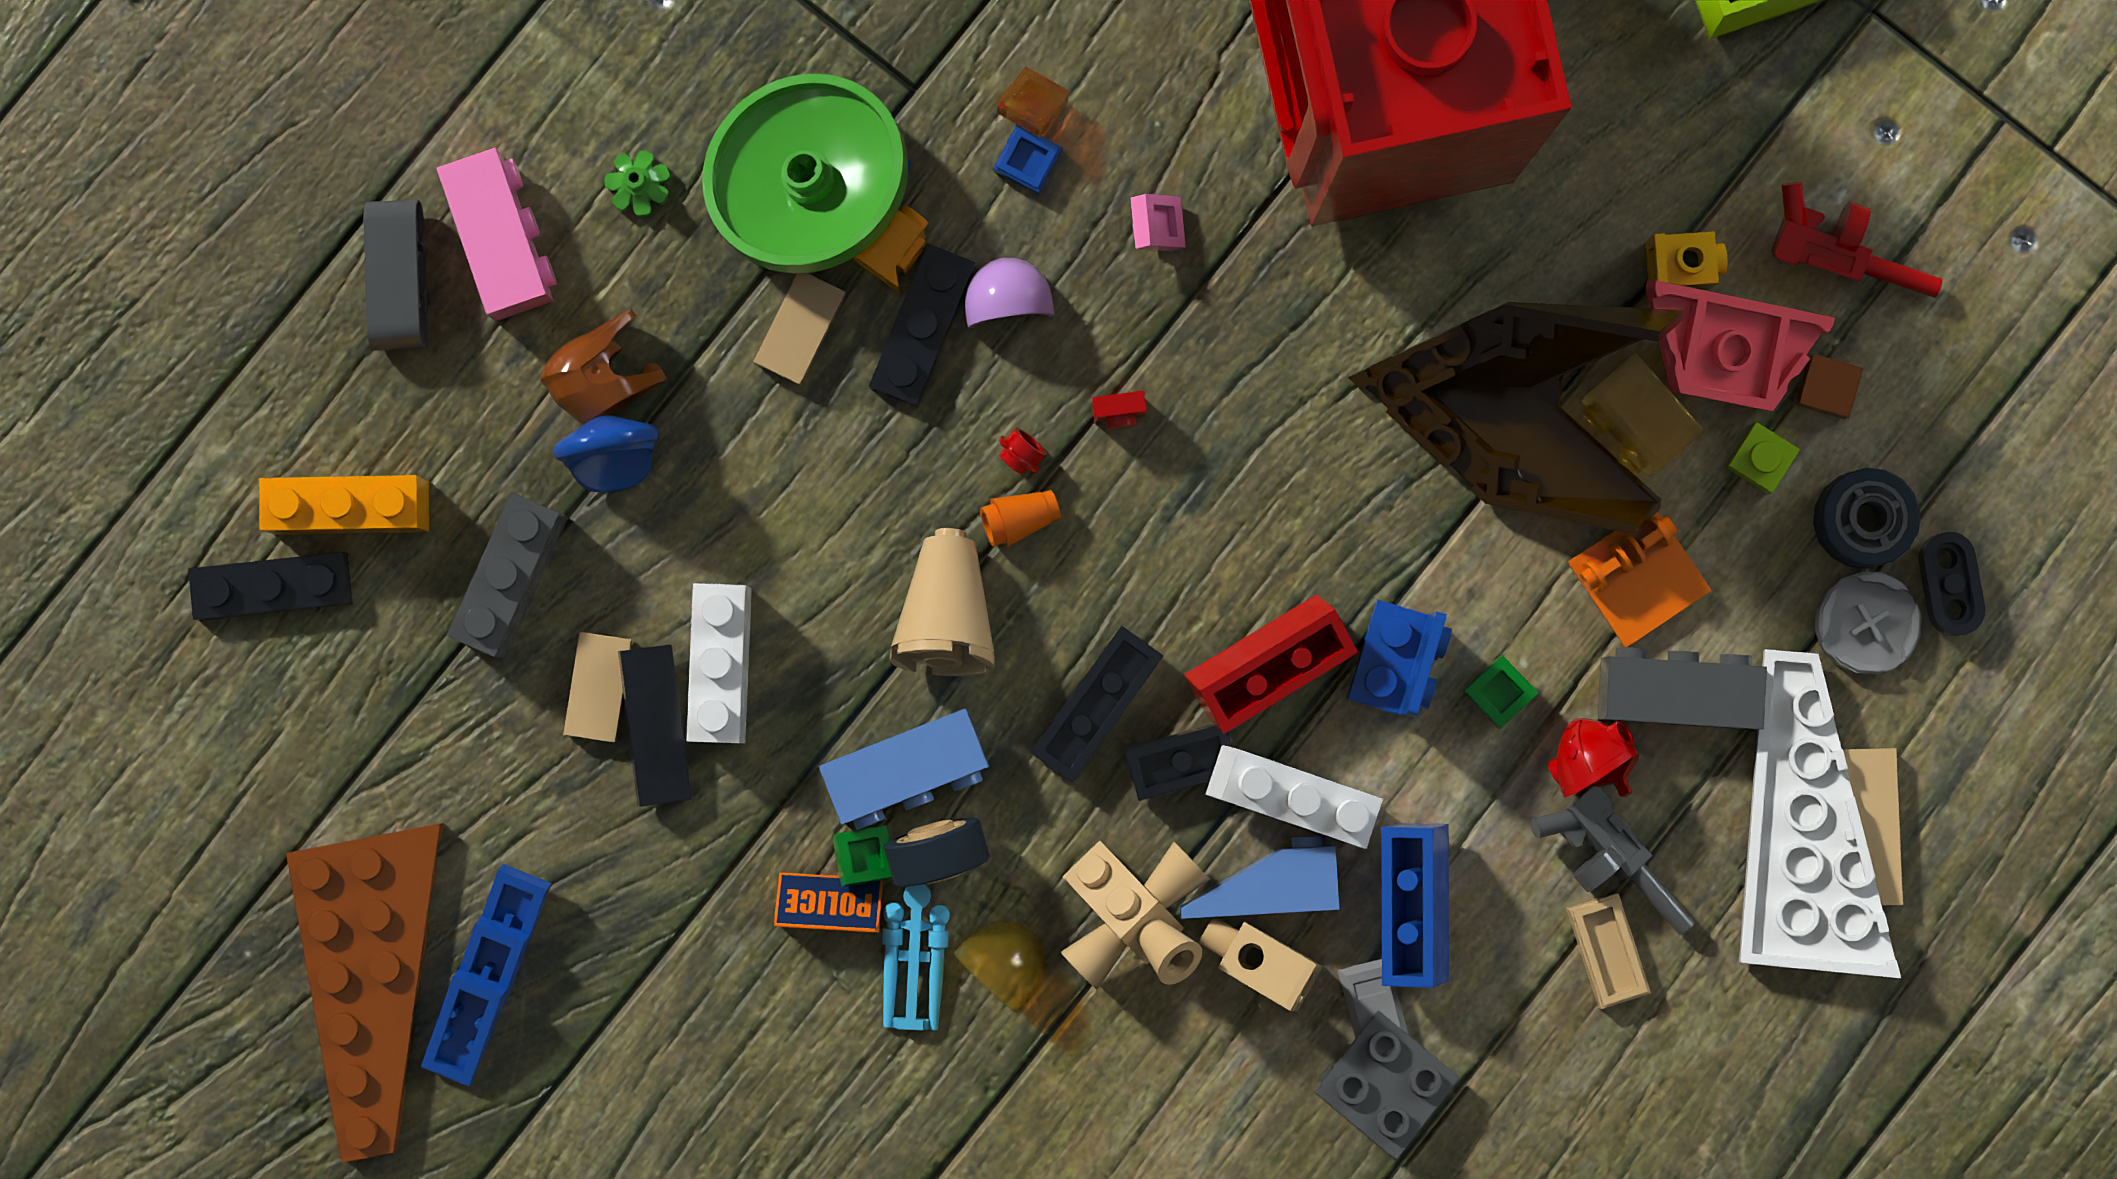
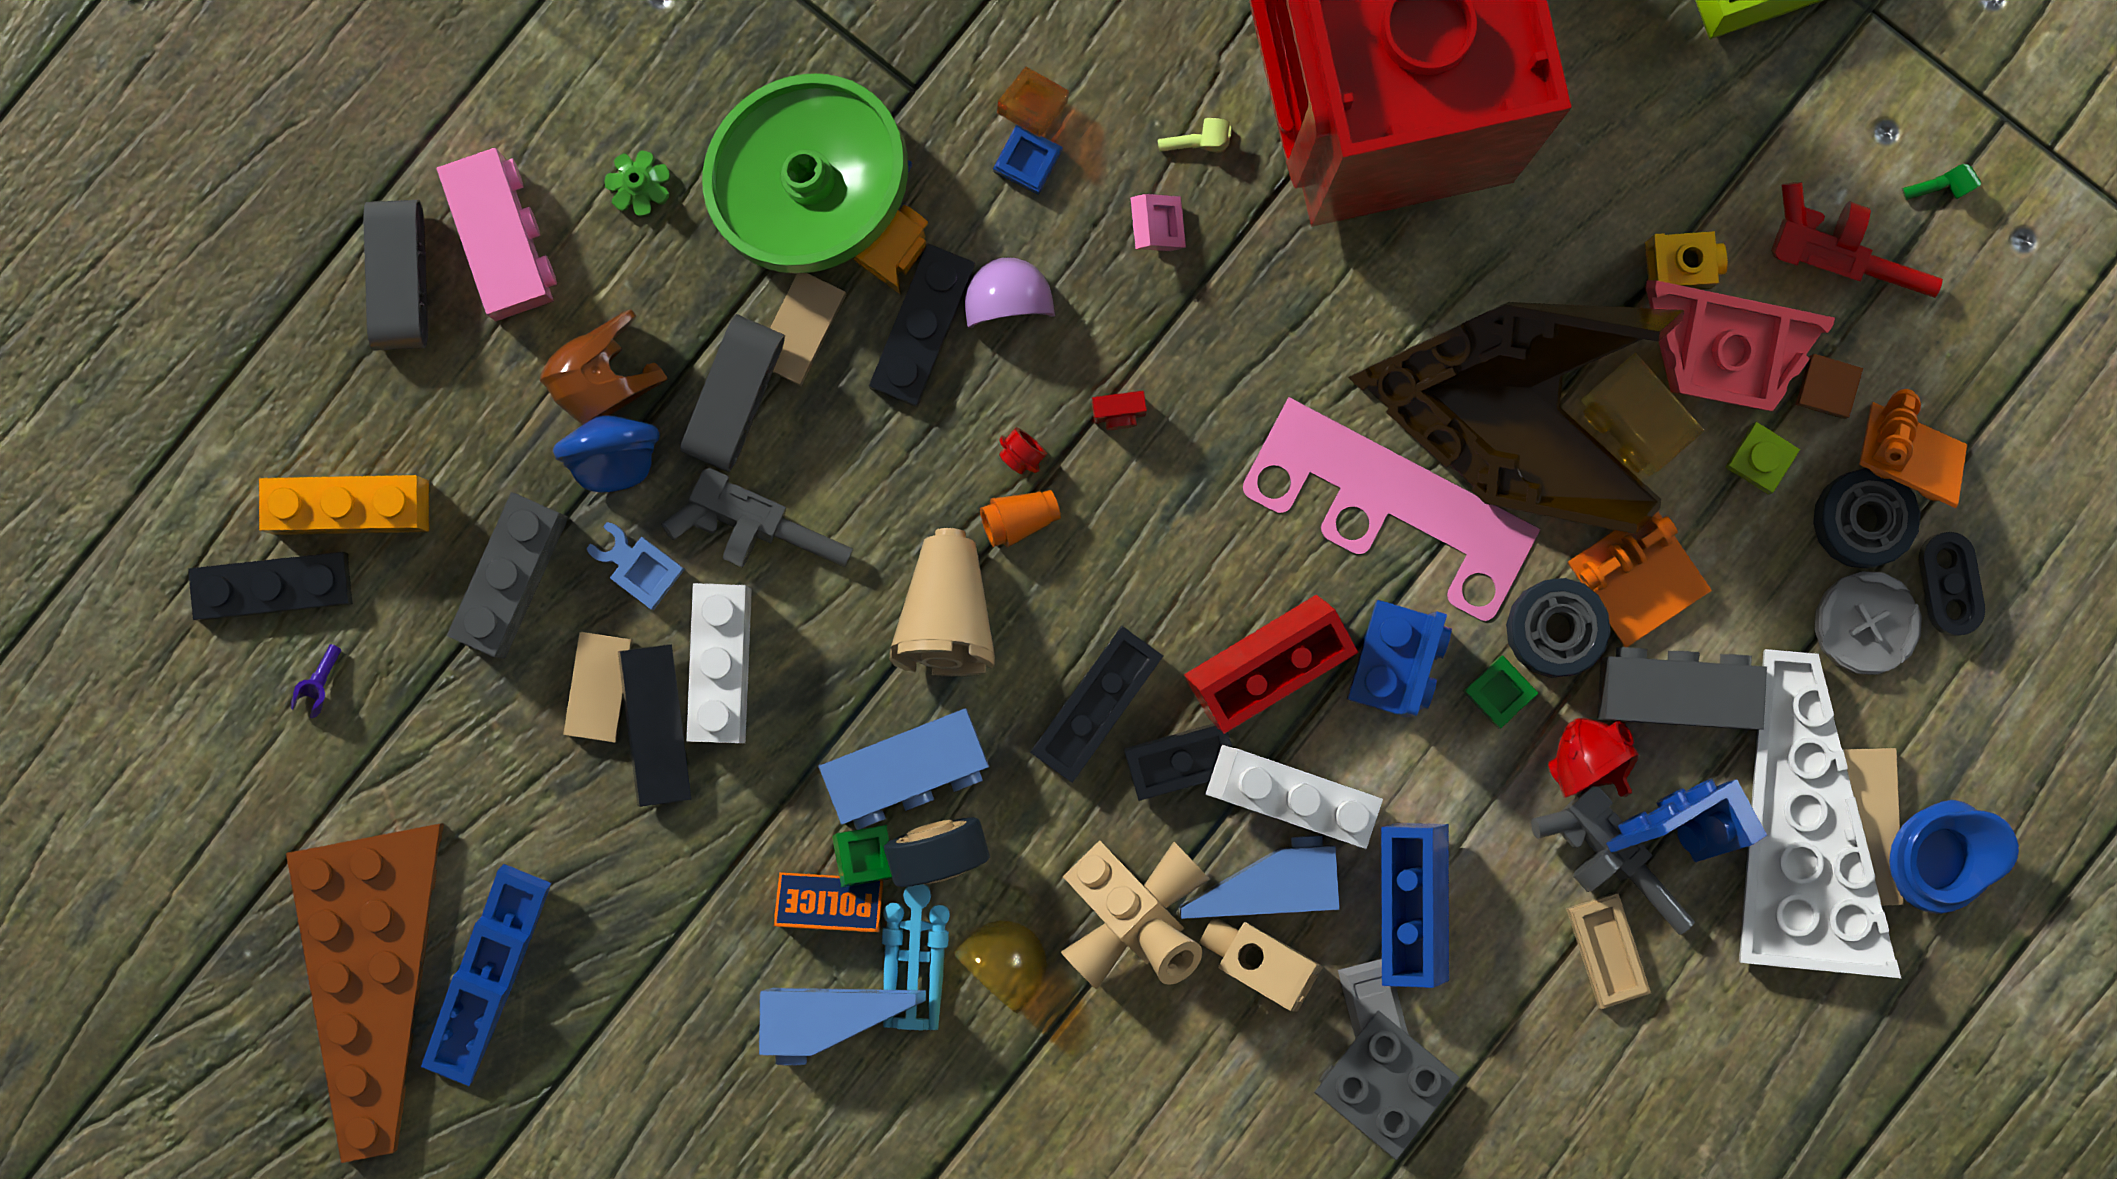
(314, 686): none -> dark purple hand
(641, 570): none -> medium blue plate
(732, 393): none -> dark grey beam
(751, 518): none -> dark grey piece
(814, 1019): none -> medium blue slope
(1214, 137): none -> yellowish green hand
(1391, 484): none -> bright pink piece
(1587, 623): none -> wheel
(1707, 818): none -> blue bracket
(1912, 452): none -> orange hinge
(1950, 855): none -> blue piece
(1959, 179): none -> green hand

